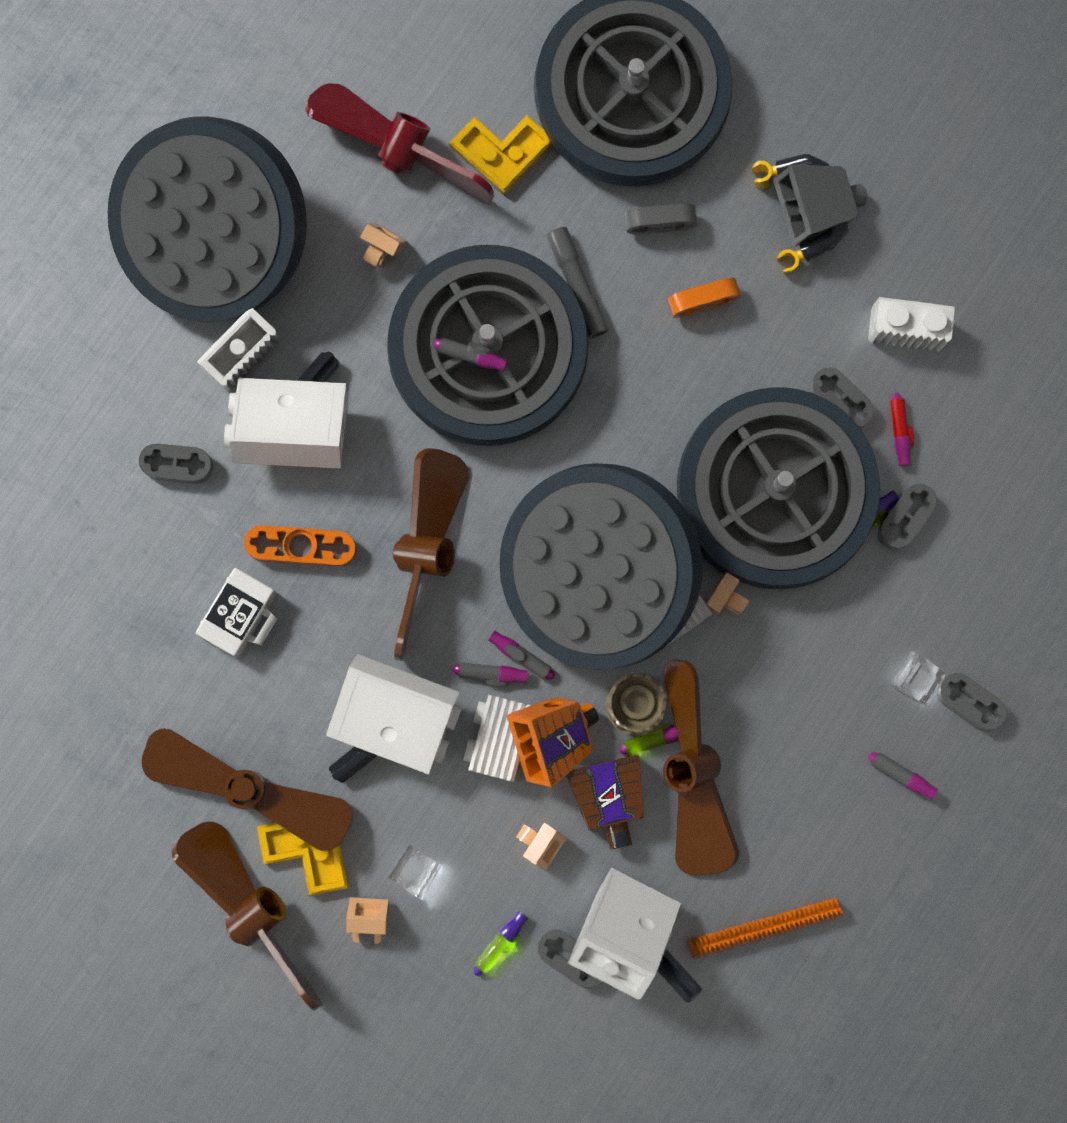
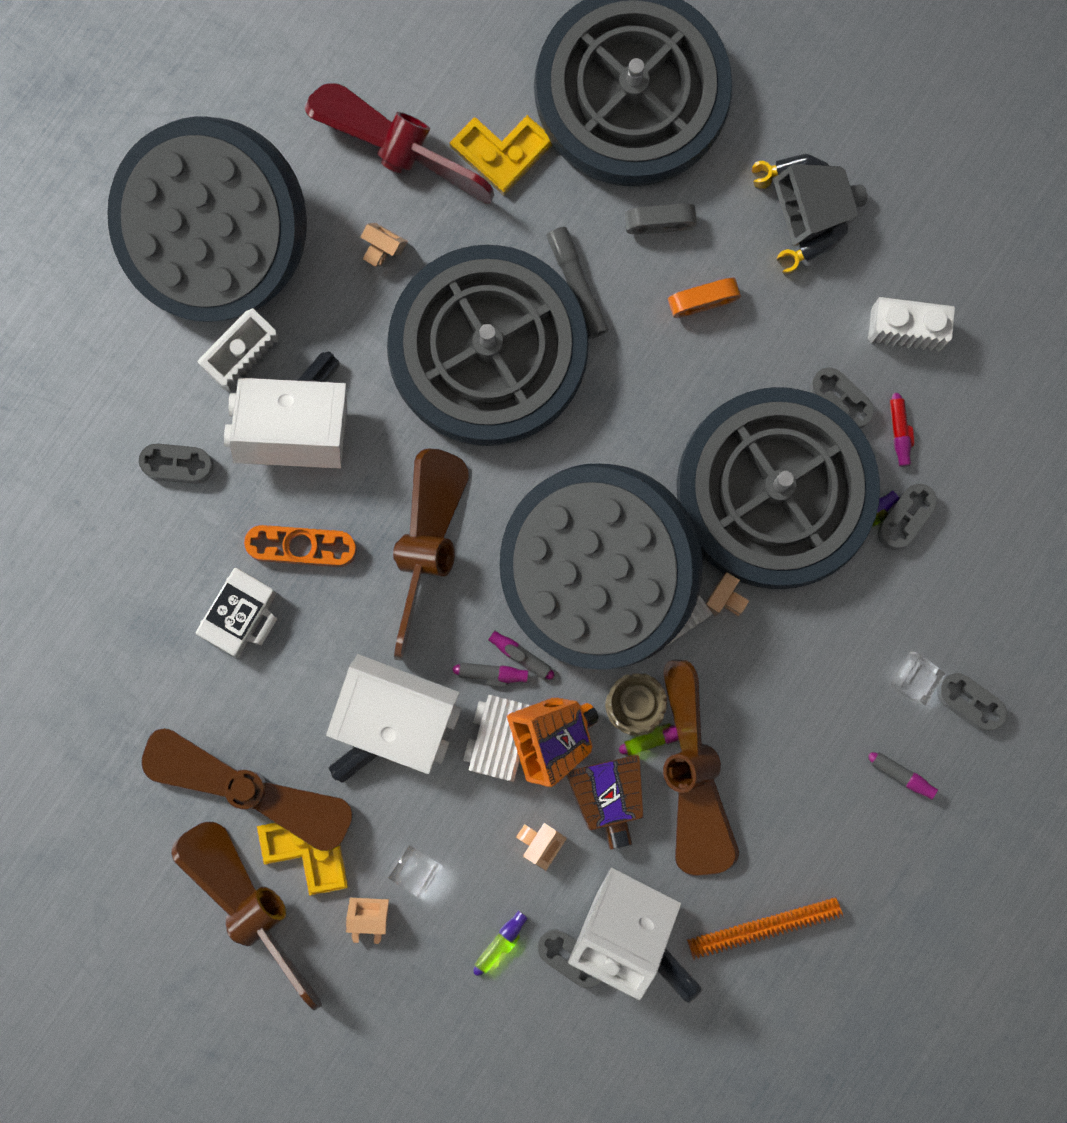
(471, 353): dark grey piece -> none

